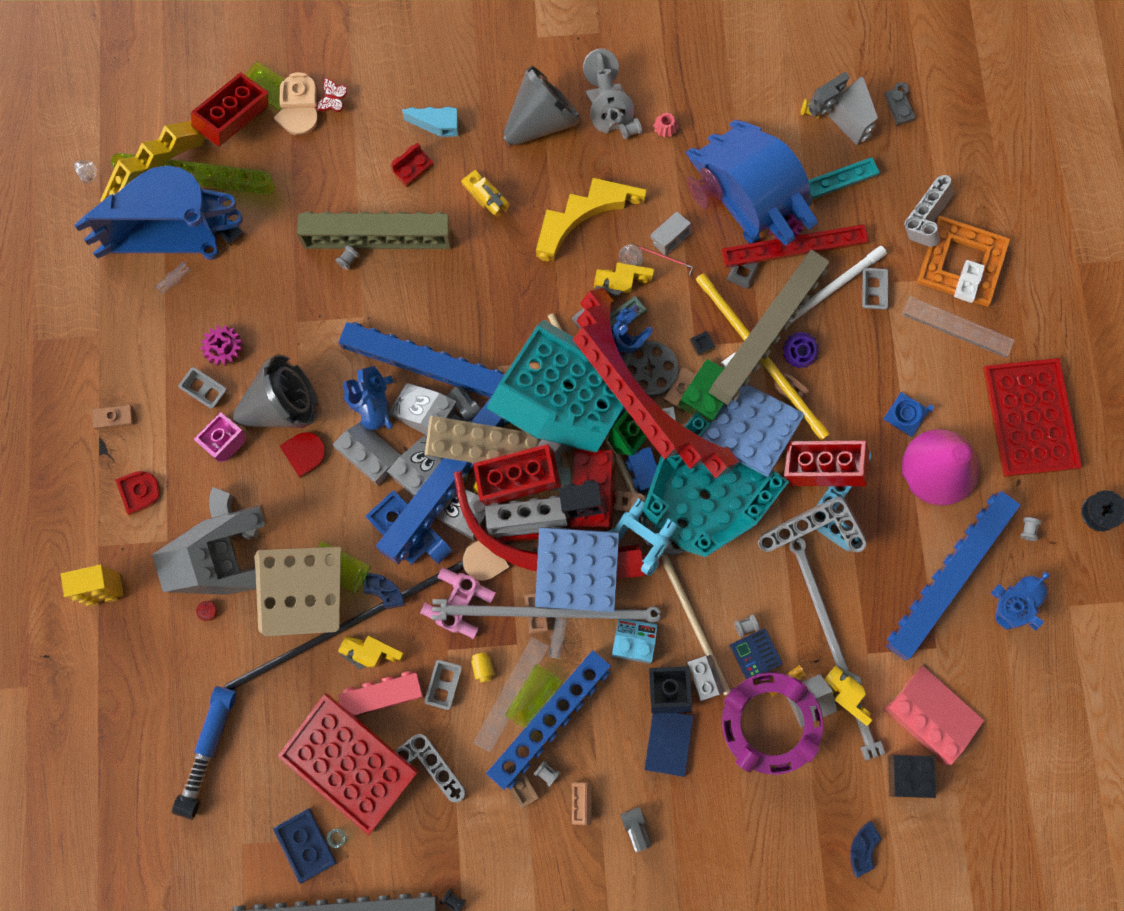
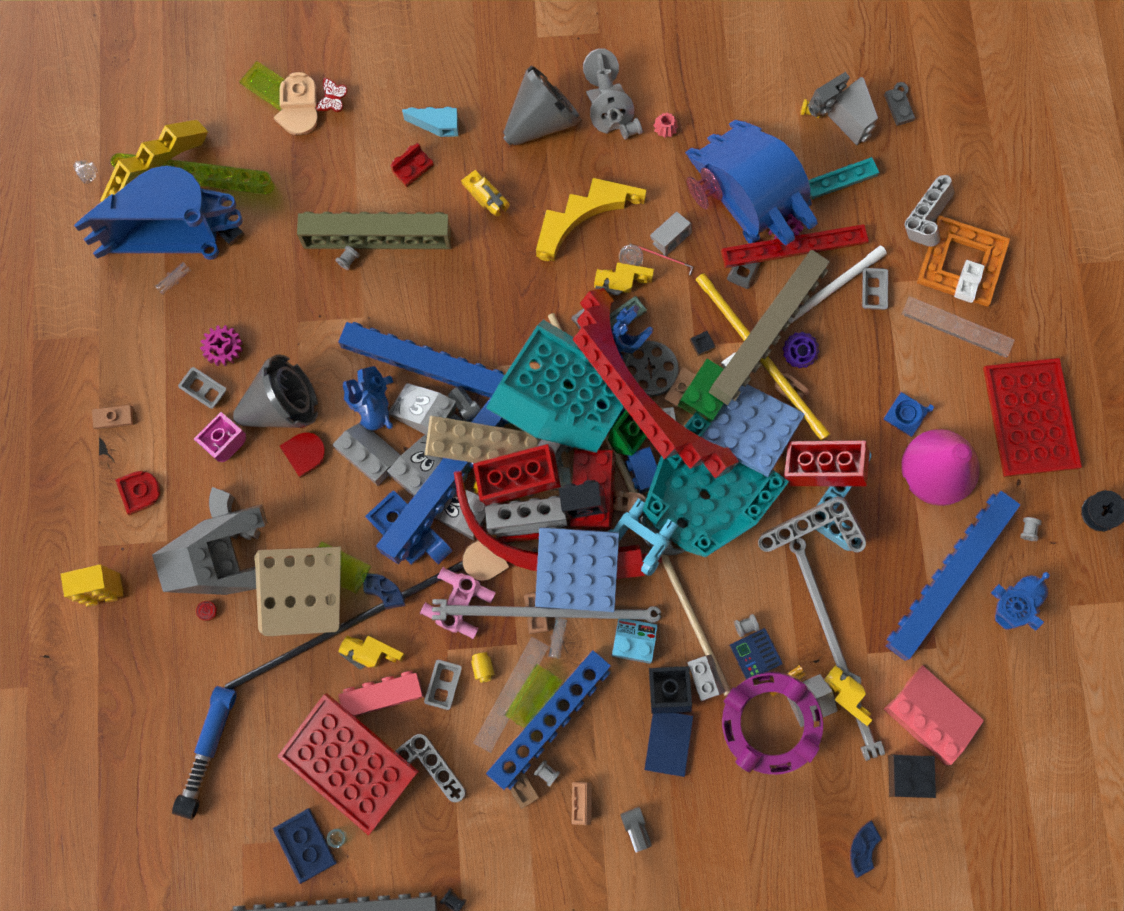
(229, 109): red brick -> none

